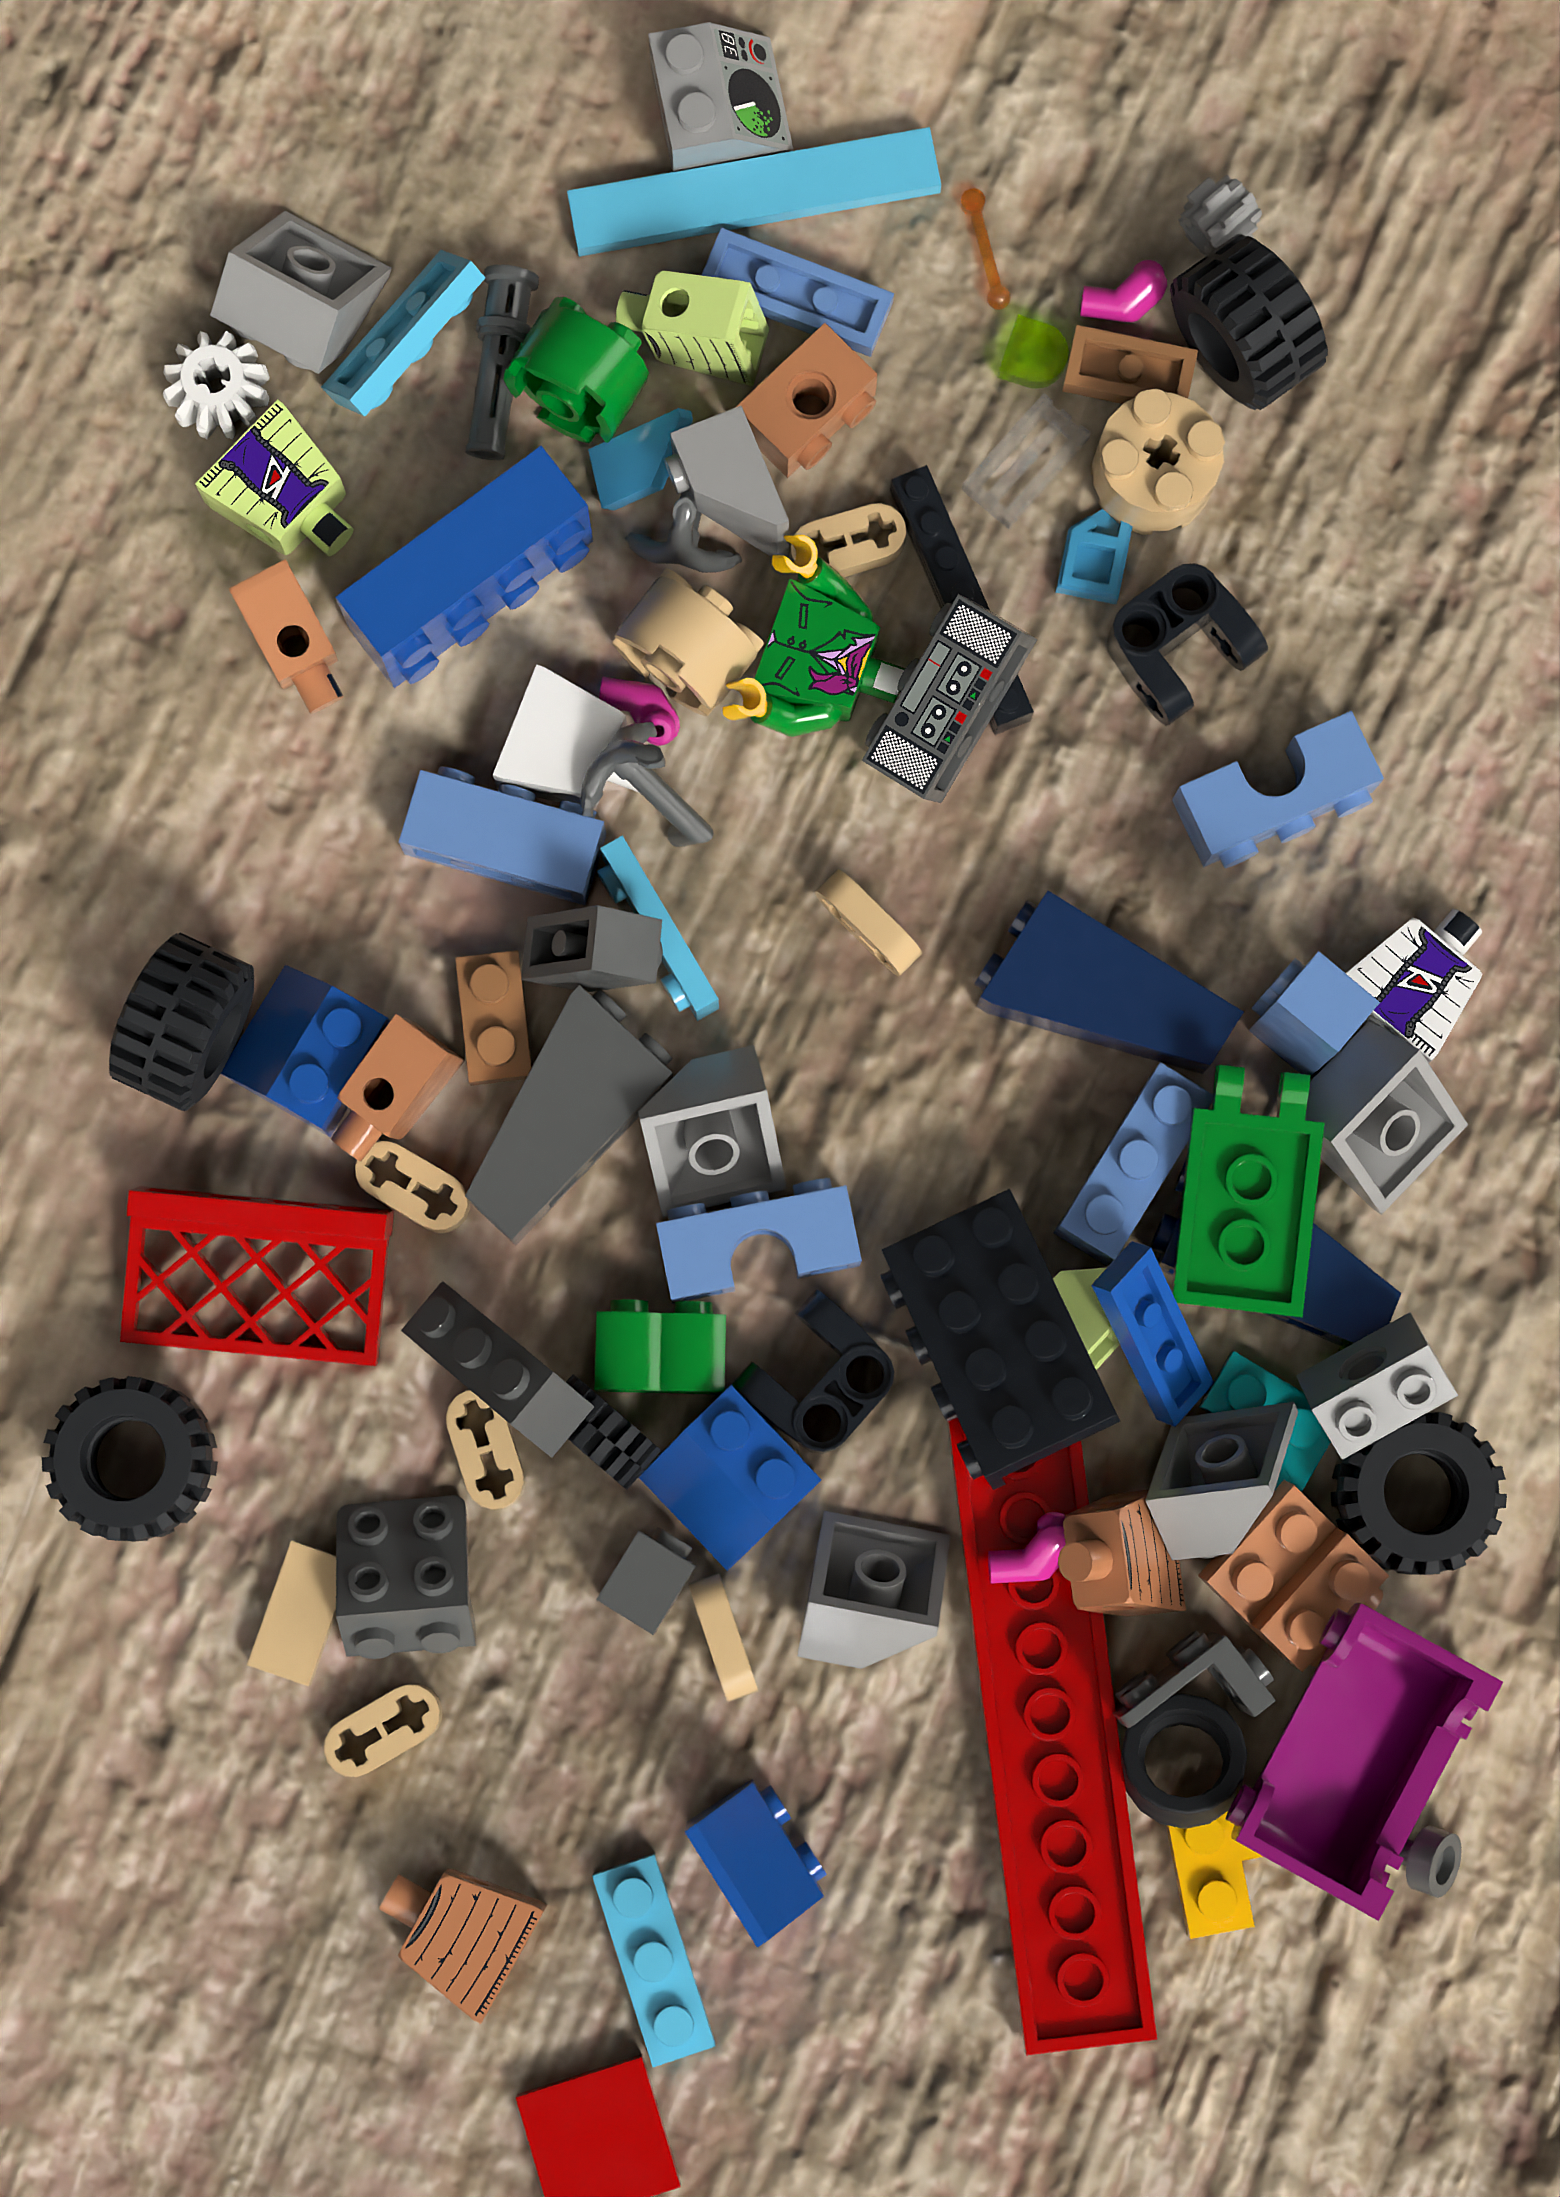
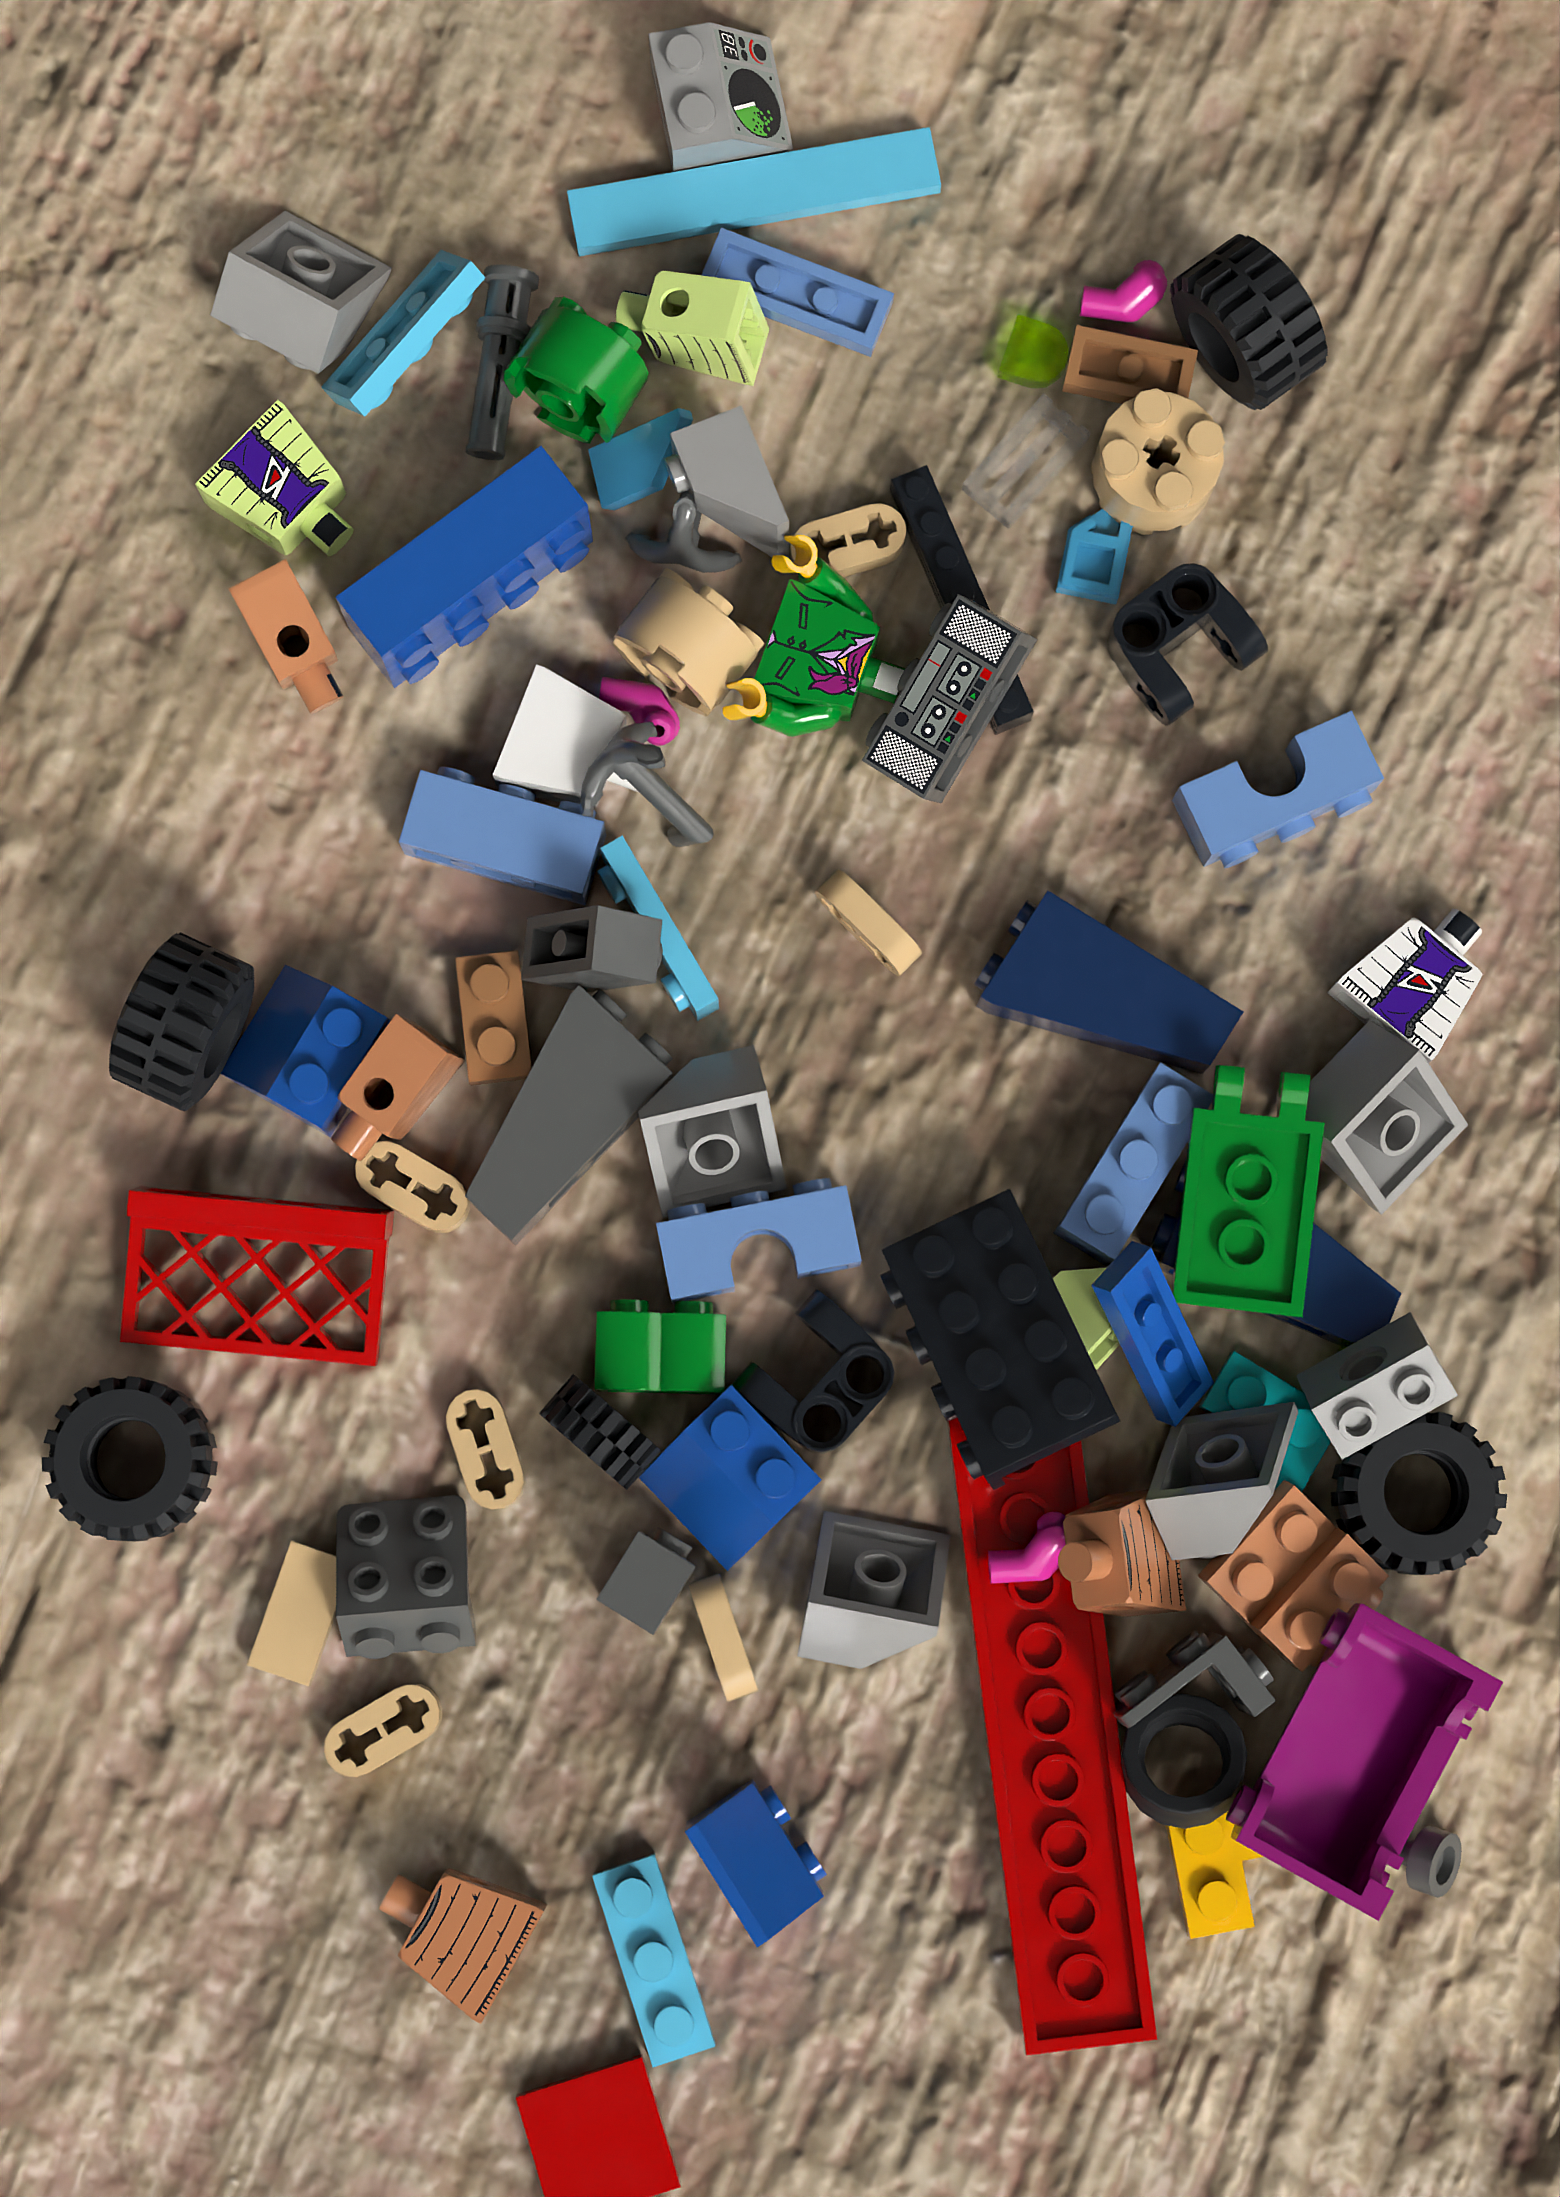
(192, 389): white gear -> none
(497, 1369): dark grey brick -> none
(819, 368): nougat brick -> none
(973, 205): clear orange hinge -> none
(1219, 213): light grey gear -> none
(1311, 1013): medium blue brick -> none

